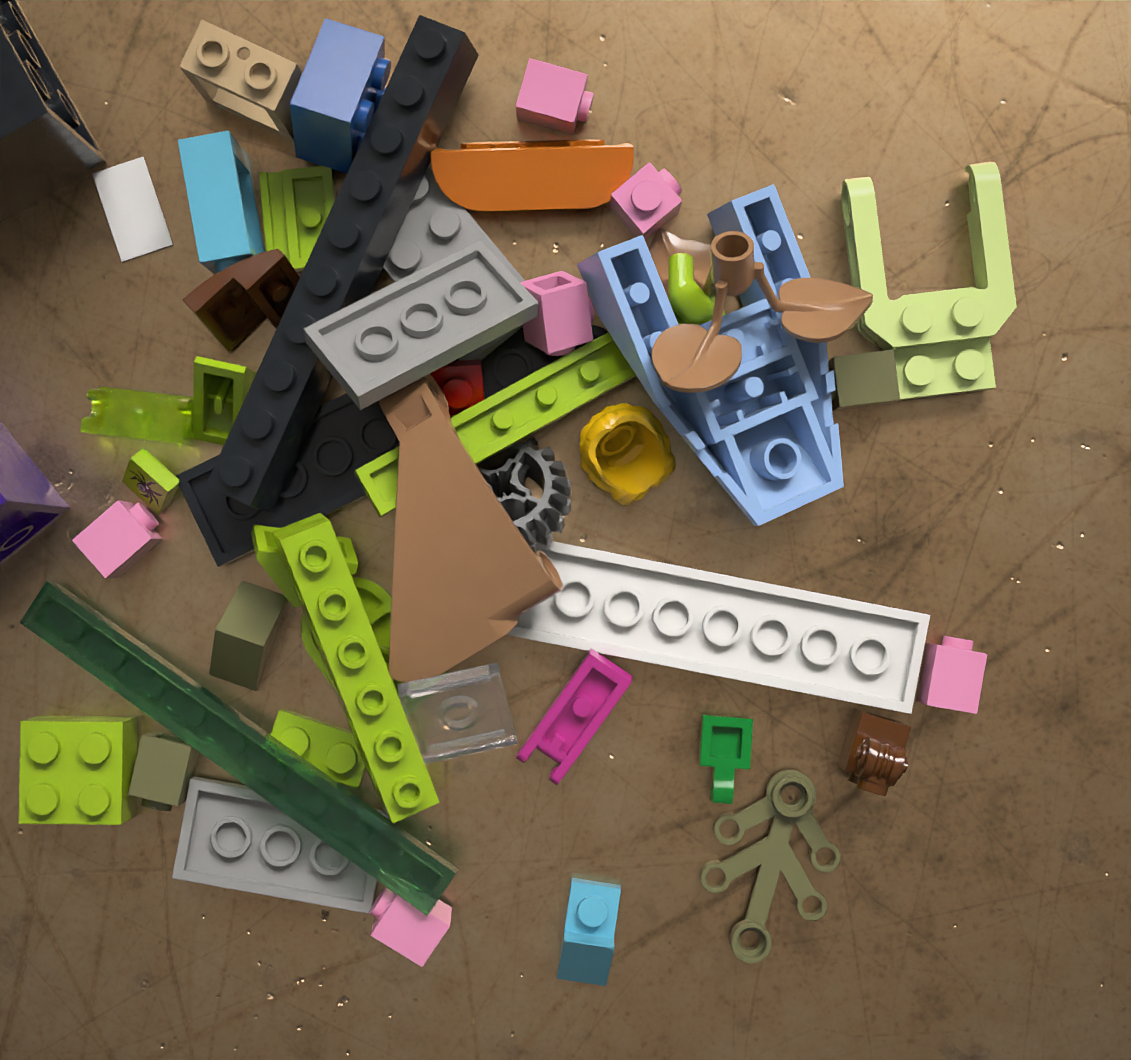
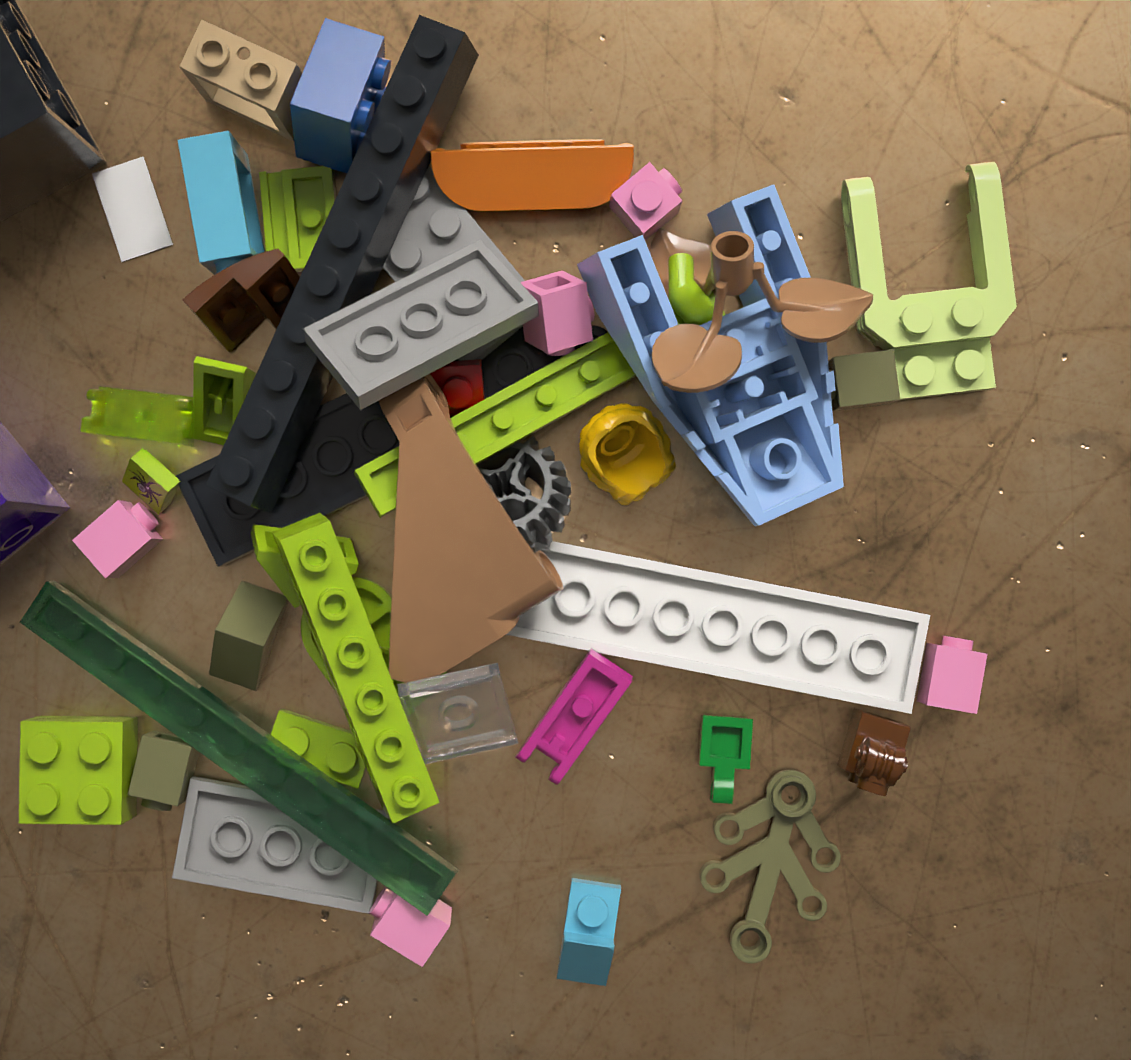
(553, 97): bright pink brick -> none

